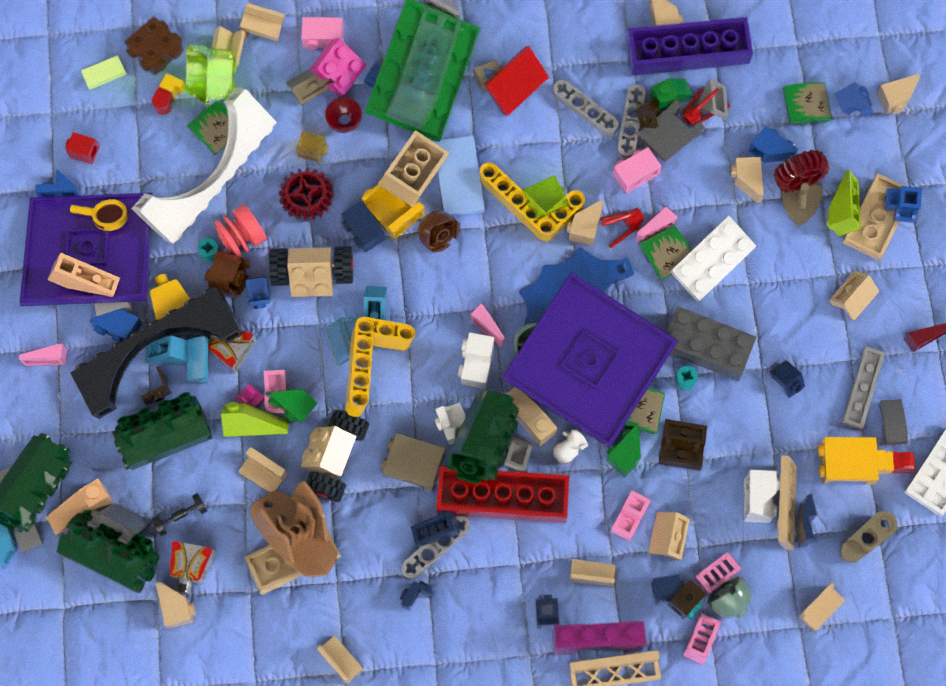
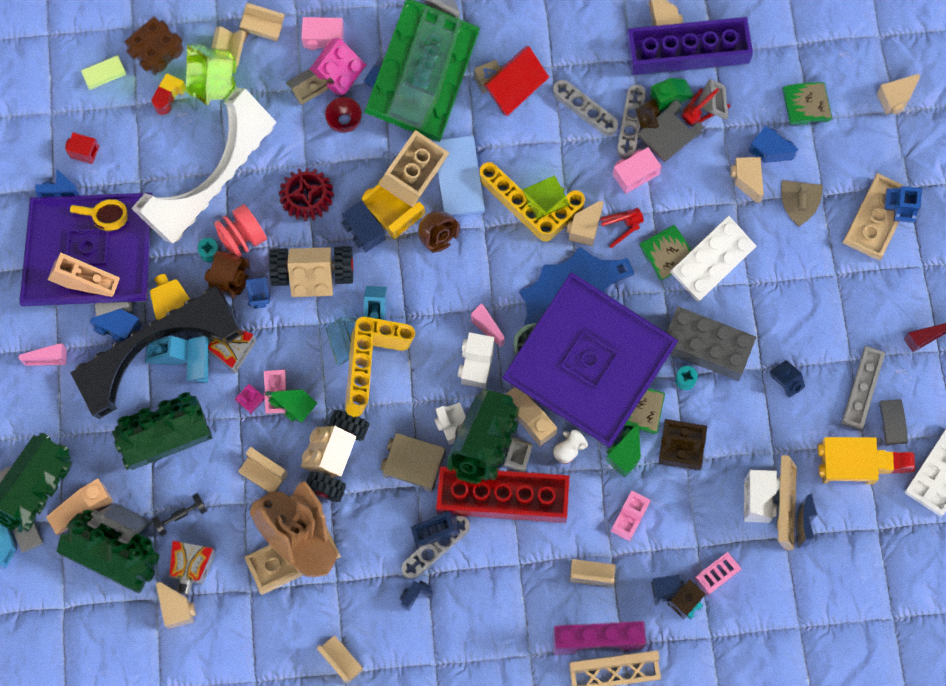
(158, 394): dark brown bracket -> none
(211, 127): slope -> none
(248, 420): lime slope -> none
(312, 146): clear yellow brick -> none
(547, 611): dark blue window -> none
(658, 223): bright pink slope -> none
(669, 535): tan panel -> none
(696, 651): bright pink slope -> none
(731, 599): sand green cylinder -> none
(800, 169): dark red gear -> none
(822, 608): tan panel -> none
(845, 206): lime slope -> none
(854, 99): blue brick -> none
(855, 294): tan panel -> none
(855, 548): dark tan piece -> none

